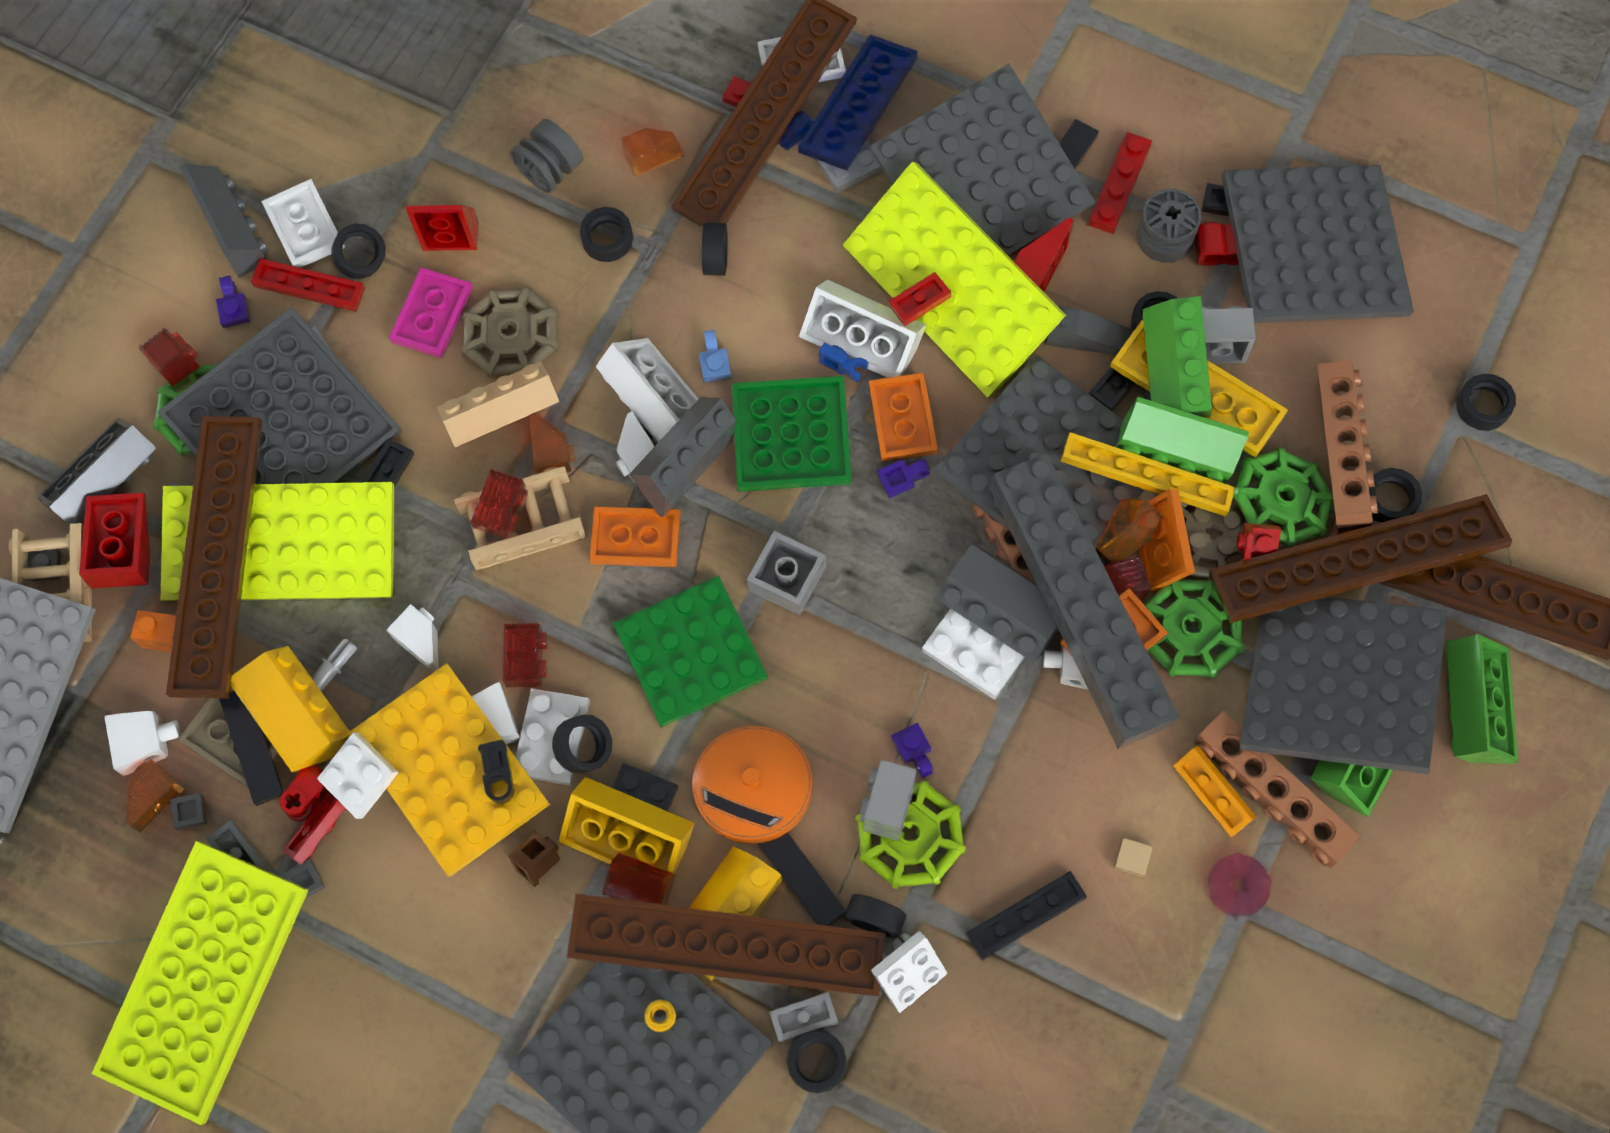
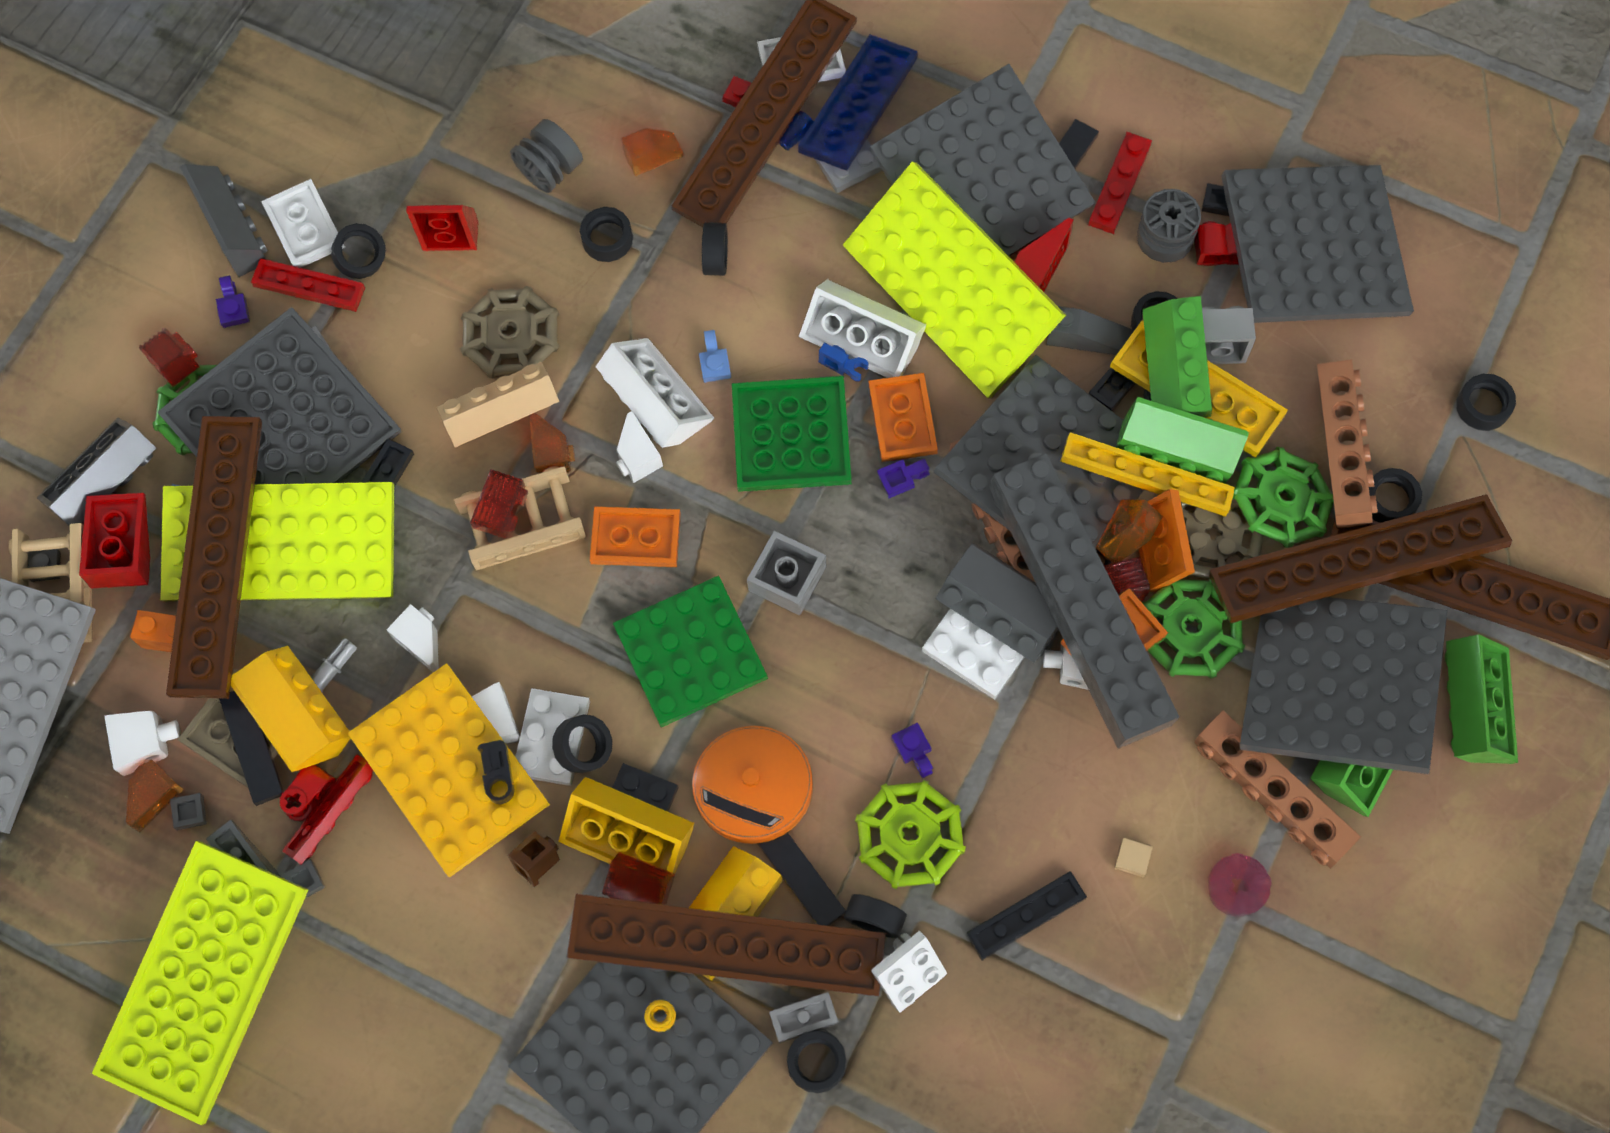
(357, 775): white plate -> none
(431, 312): dark pink plate -> none
(523, 655): clear red brick -> none
(684, 453): dark grey slope -> none
(889, 801): light grey brick -> none
(919, 299): red plate -> none
(1214, 791): light orange plate -> none
(1258, 539): red bracket -> none

